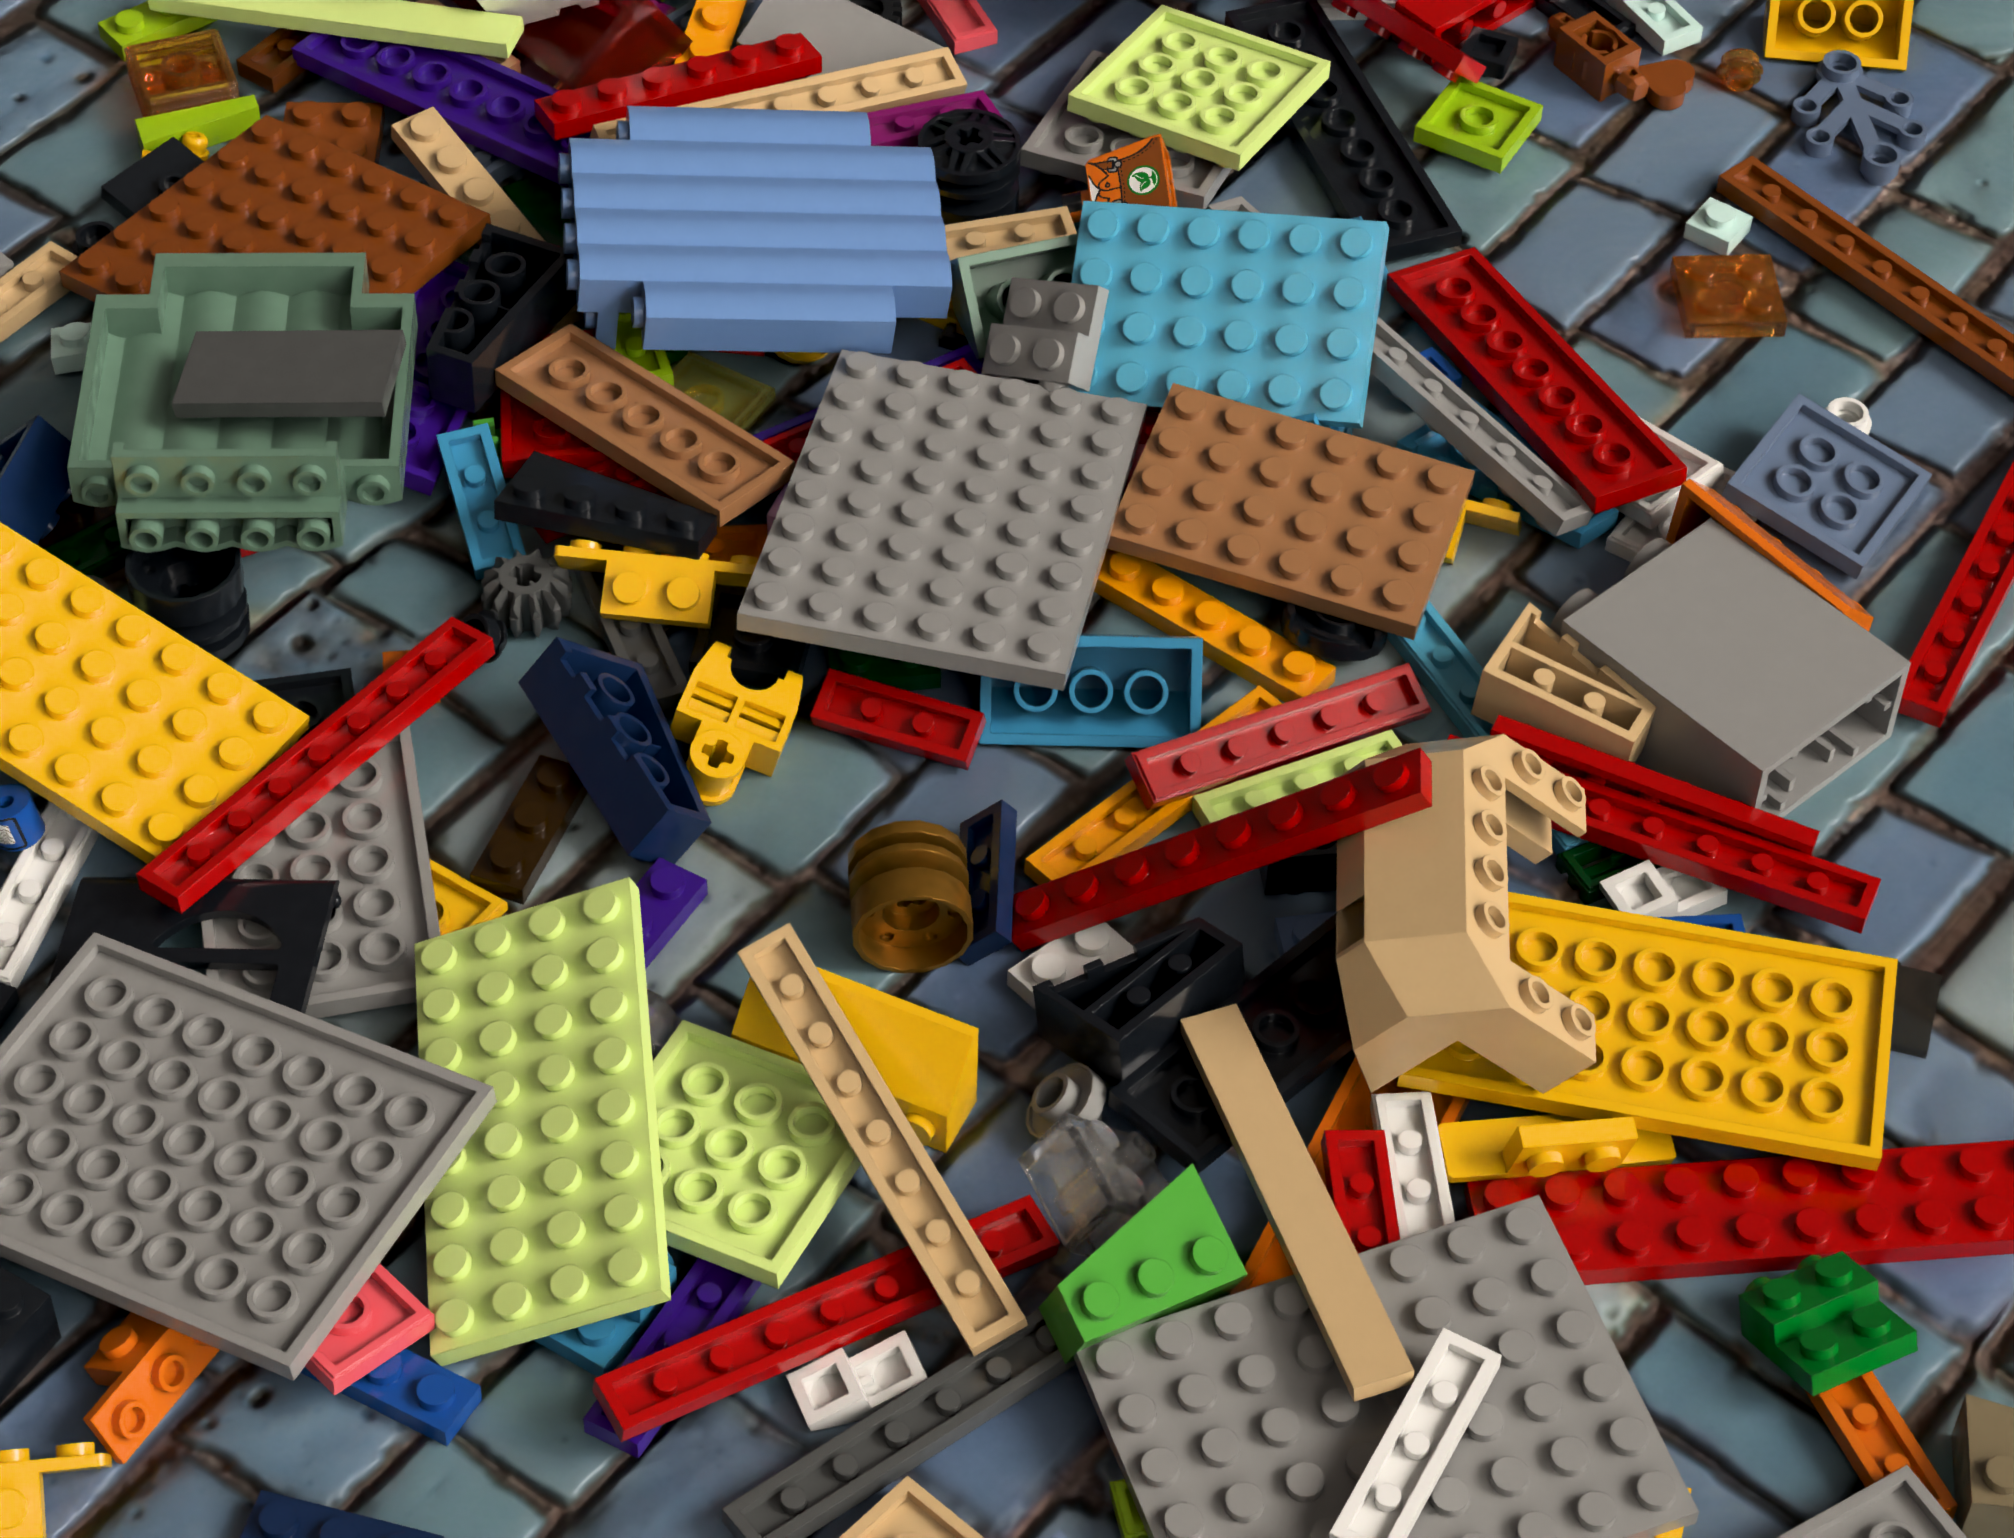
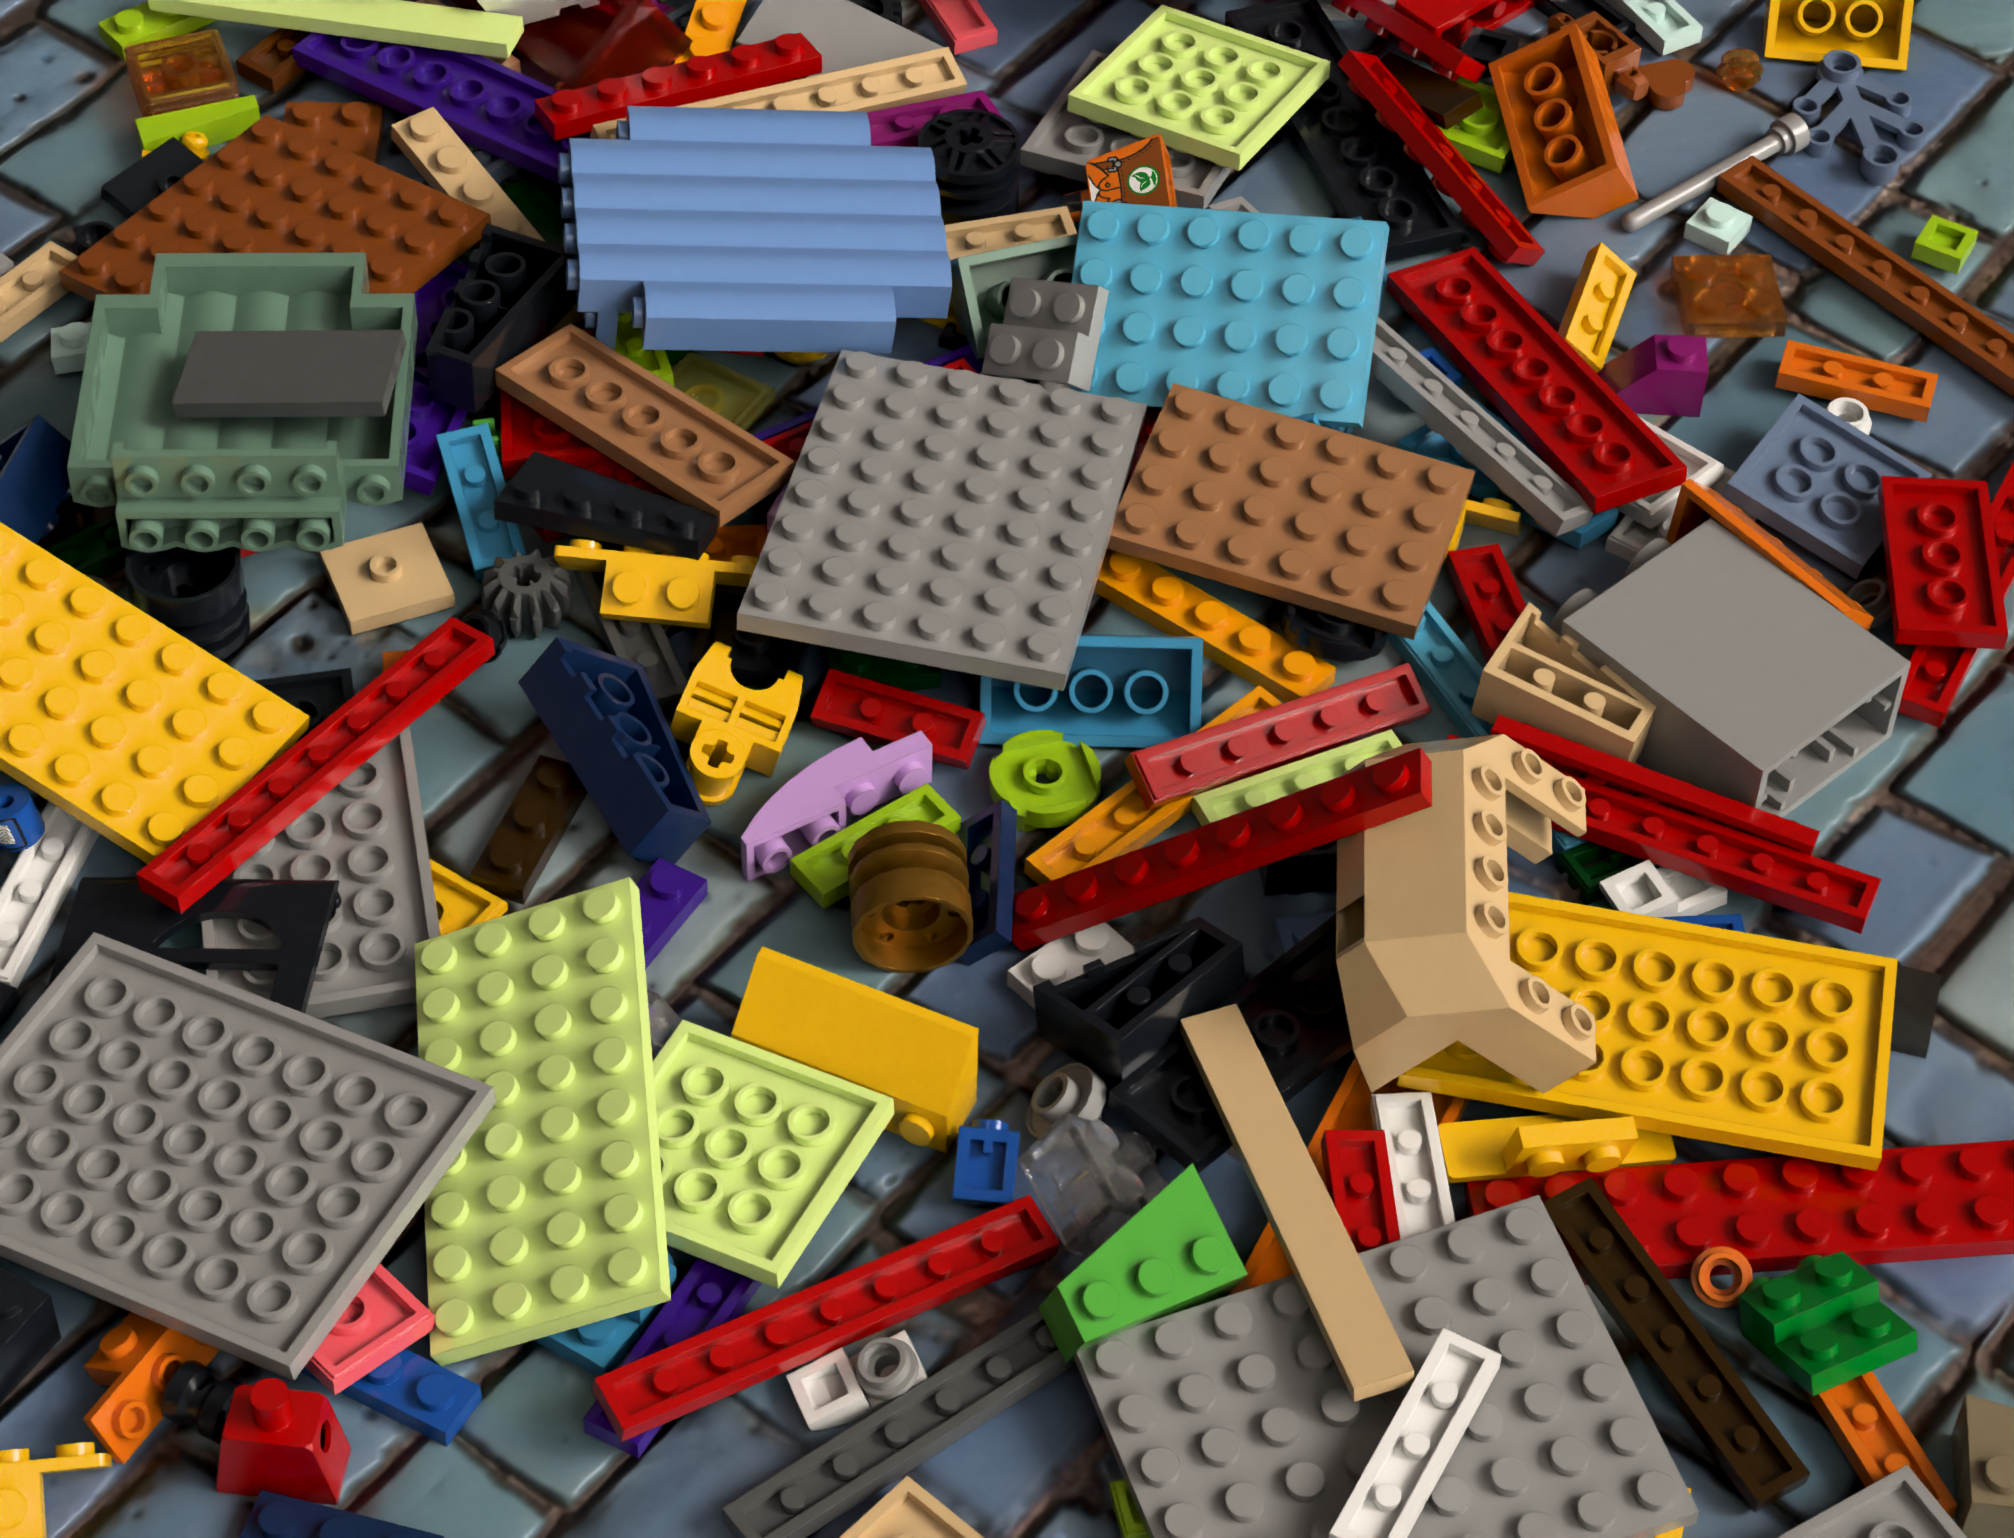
(198, 1399): none -> black wheel
(282, 1444): none -> red torso
(387, 578): none -> tan plate
(824, 866): none -> lime plate
(828, 793): none -> lavender slope
(880, 1354): none -> light grey plate
(883, 1140): tan plate -> none
(986, 1163): none -> blue bracket
(1038, 804): none -> lime plate
(1431, 148): none -> red plate
(1437, 95): none -> dark brown tile
(1486, 593): none -> red plate
(1563, 127): none -> orange slope
(1597, 305): none -> yellow plate
(1661, 375): none -> magenta slope
(1675, 1347): none -> dark brown plate
(1700, 1276): none -> orange plate
(1784, 137): none -> light grey piece
(1873, 382): none -> orange plate
(1874, 598): none -> dark grey plate
(1942, 563): none -> red plate
(1944, 244): none -> lime plate

